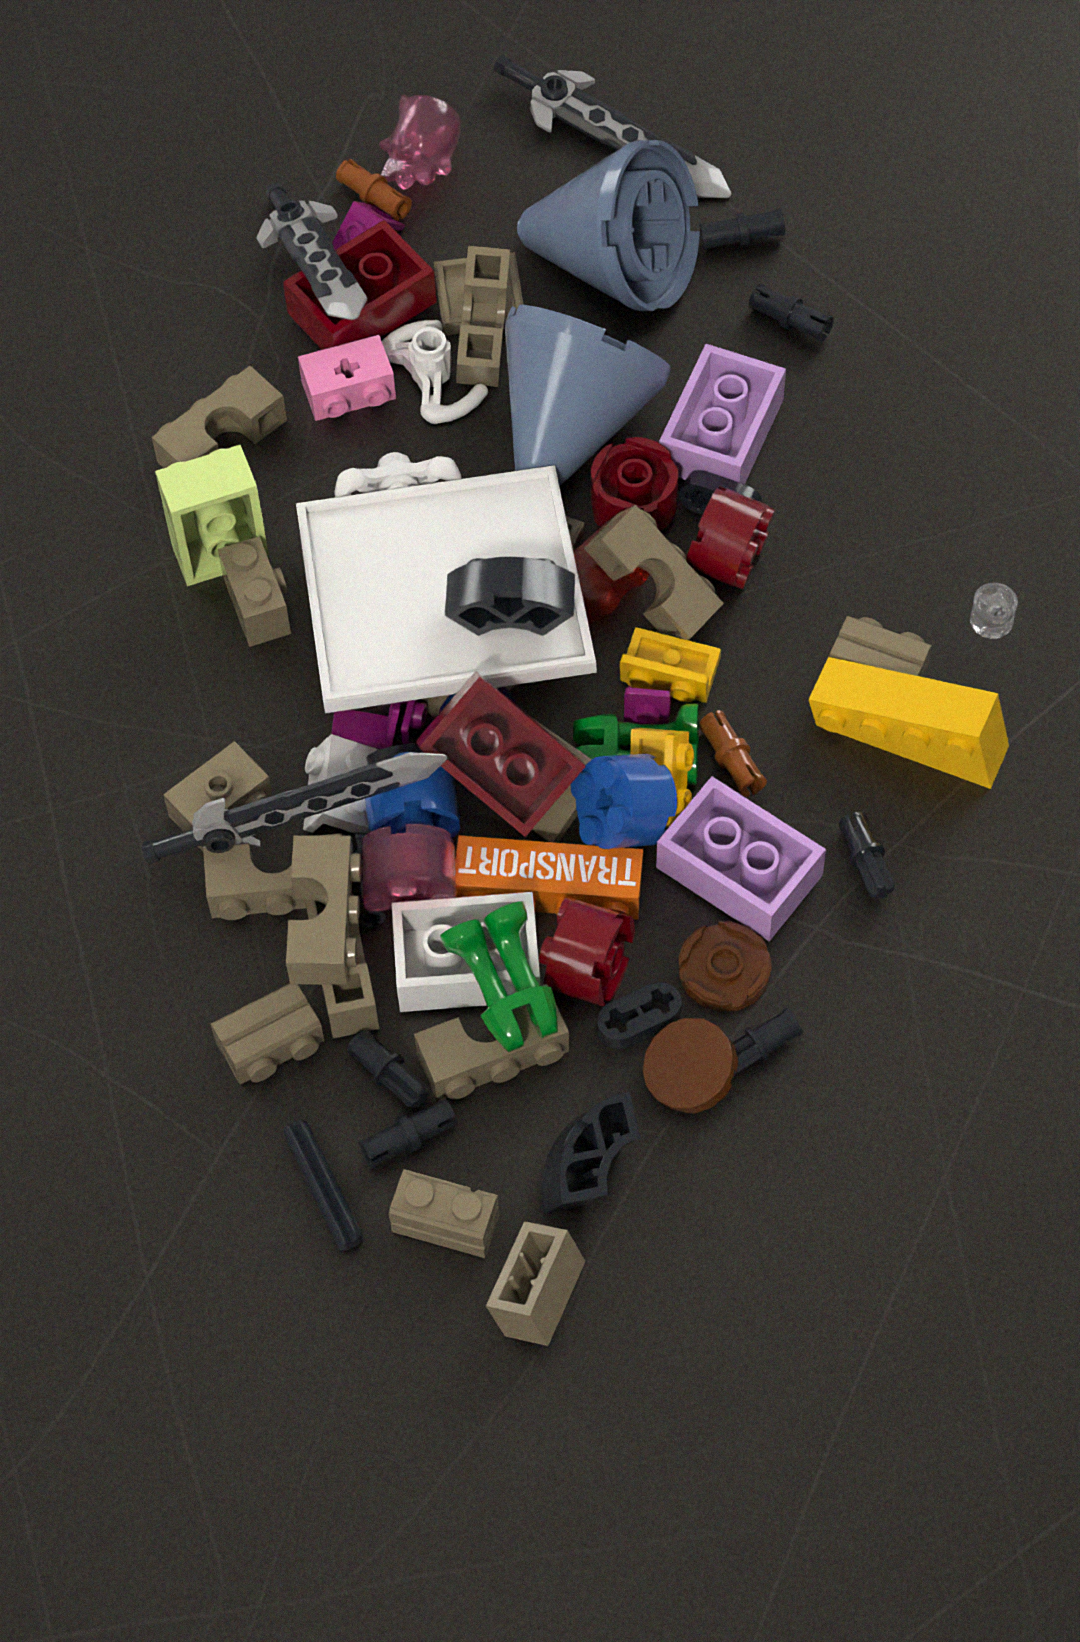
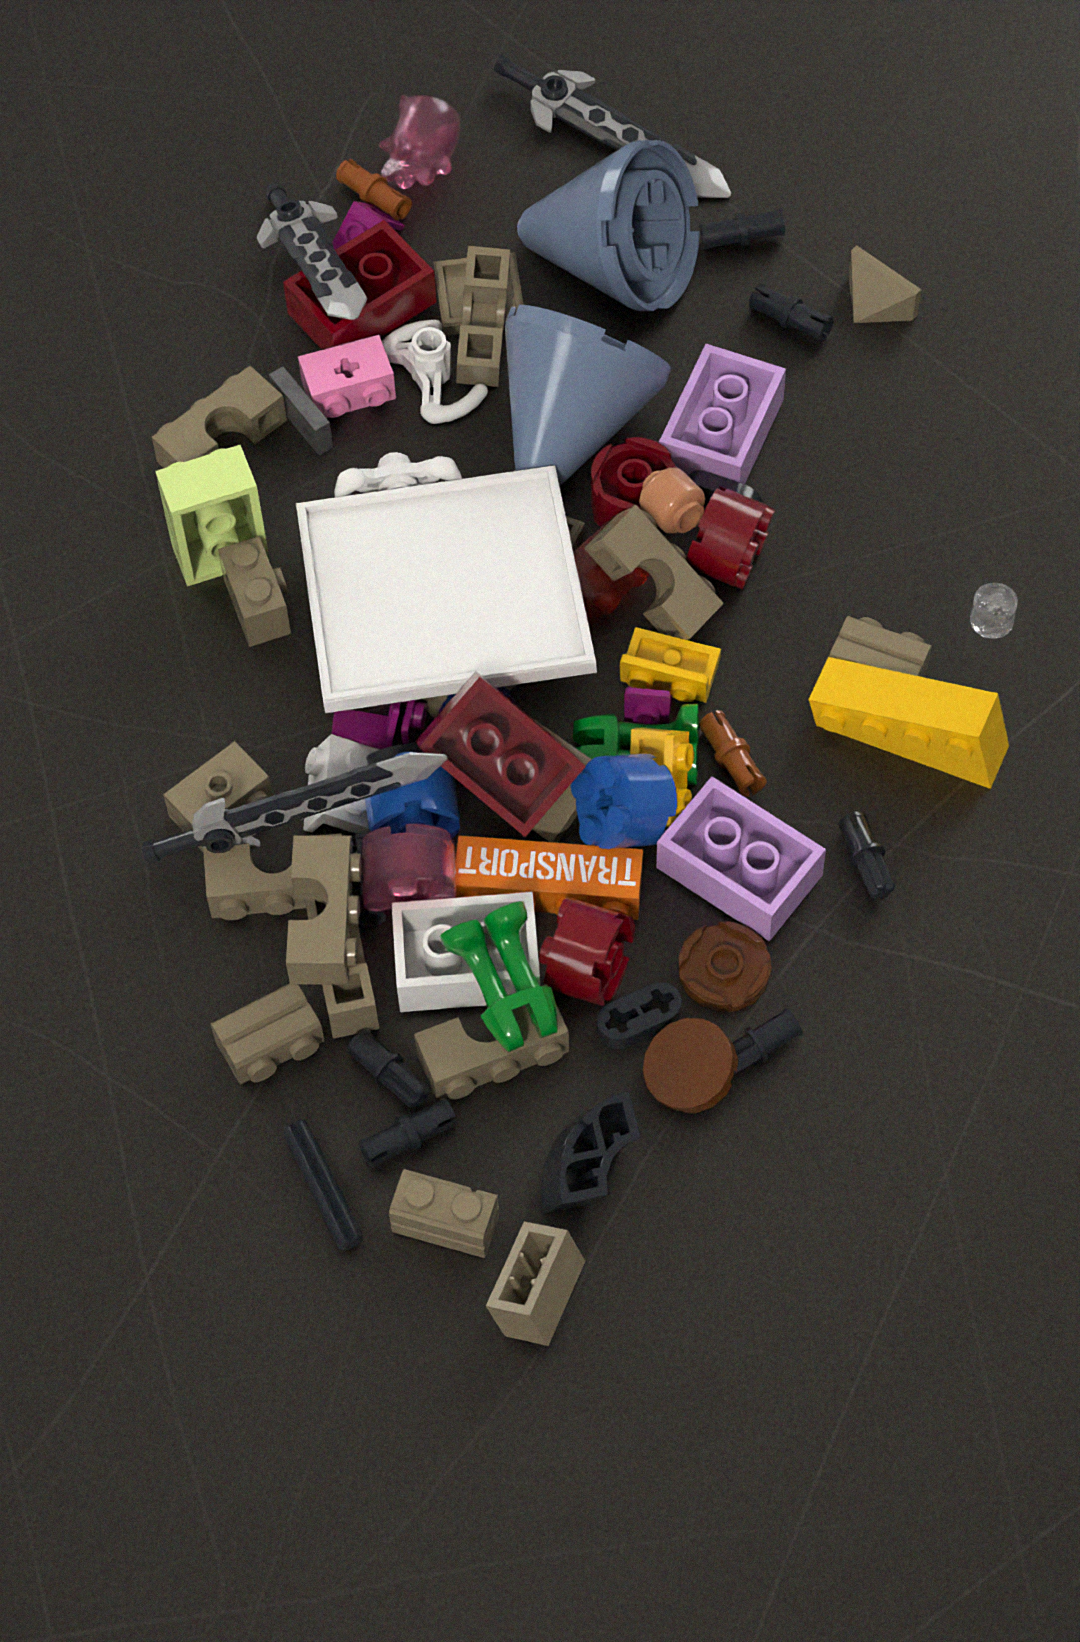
(303, 411): none -> flat silver tile
(510, 594): black brick -> none
(672, 500): none -> nougat head
(879, 291): none -> dark tan slope

